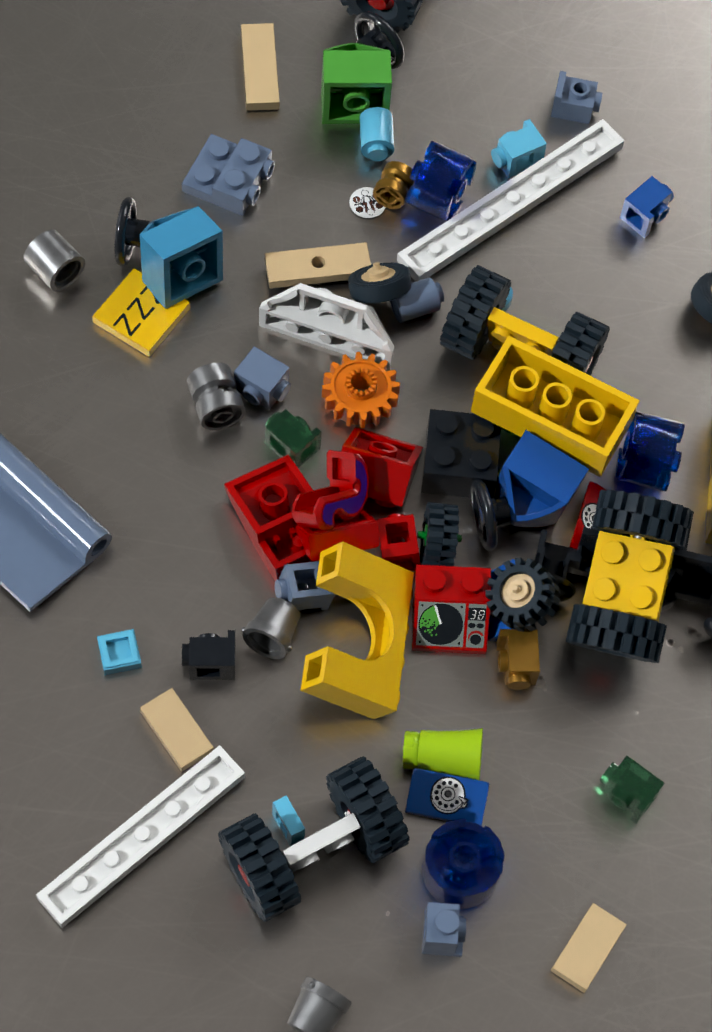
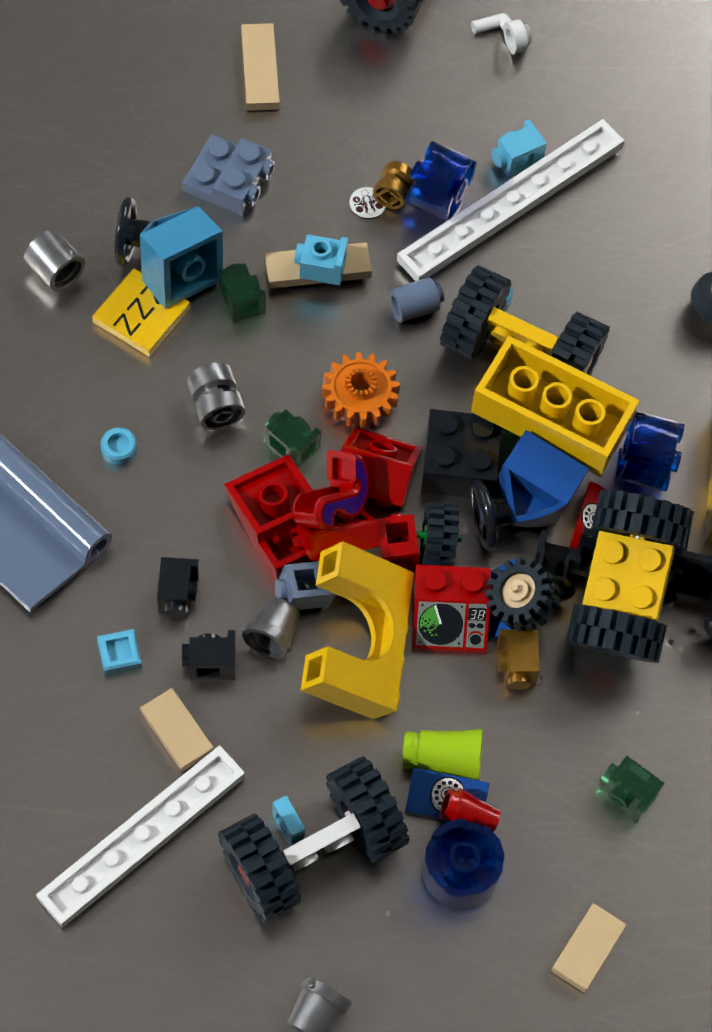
(118, 446): none -> medium azure tile
(177, 586): none -> black brick
(241, 292): none -> clear green brick
(262, 379): sand blue brick -> none
(322, 259): none -> medium azure brick
(327, 322): white wedge -> none
(360, 72): bright green piece -> none
(376, 133): medium azure brick -> none
(379, 282): black wheel -> none
(443, 930): sand blue brick -> none
(464, 805): none -> red cone
(515, 32): none -> white plate
(575, 99): sand blue brick -> none
(646, 206): blue brick -> none

